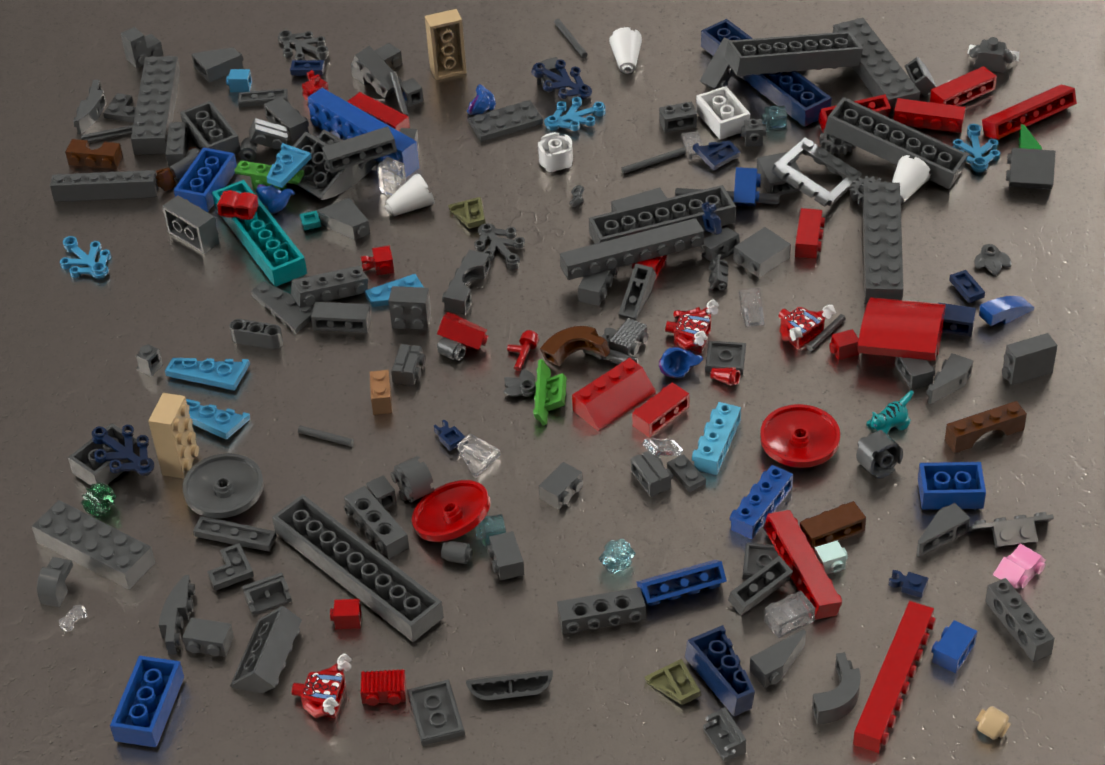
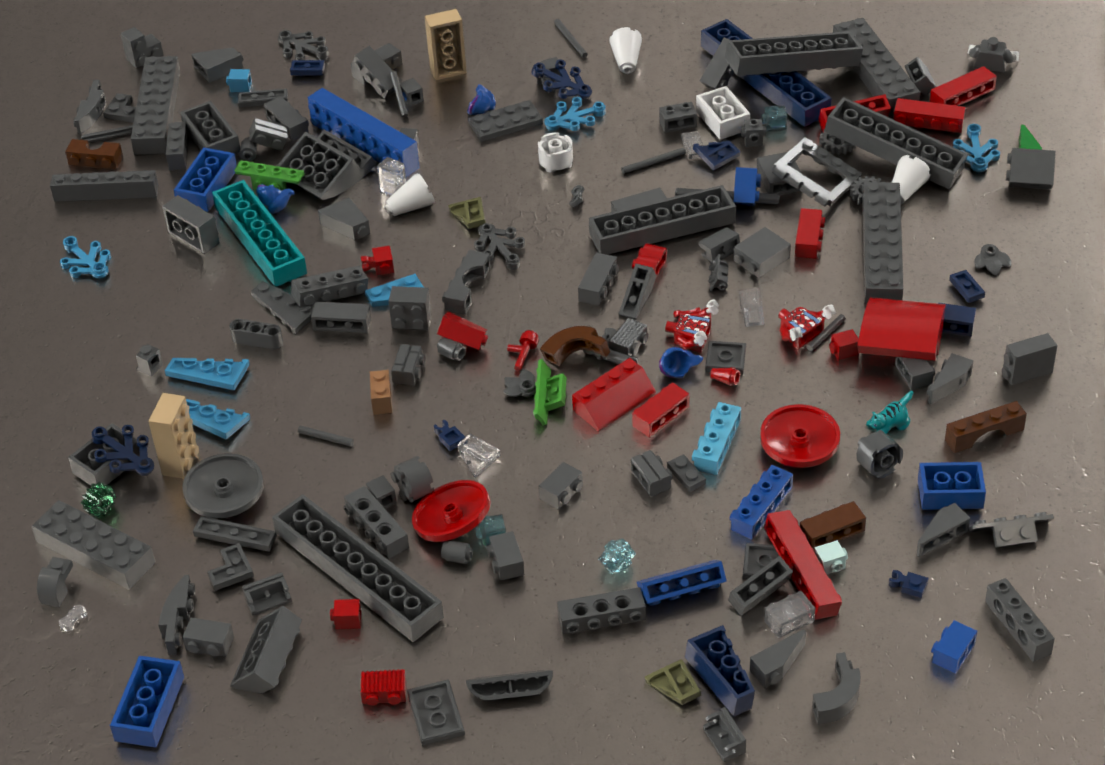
(165, 176): piece -> none
(237, 205): red brick -> none
(288, 163): dark azure wing -> none
(310, 220): teal plate -> none
(313, 85): red brick -> none
(324, 689): torso -> none
(359, 149): dark grey brick -> none
(380, 111): red brick -> none
(631, 249): dark grey brick -> none
(662, 447): clear tile -> none
(711, 220): dark blue plate -> none
(894, 676): red brick -> none
(993, 723): tan head -> none
(1004, 309): blue slope -> none
(1020, 566): bright pink brick -> none
(1029, 111): red brick -> none

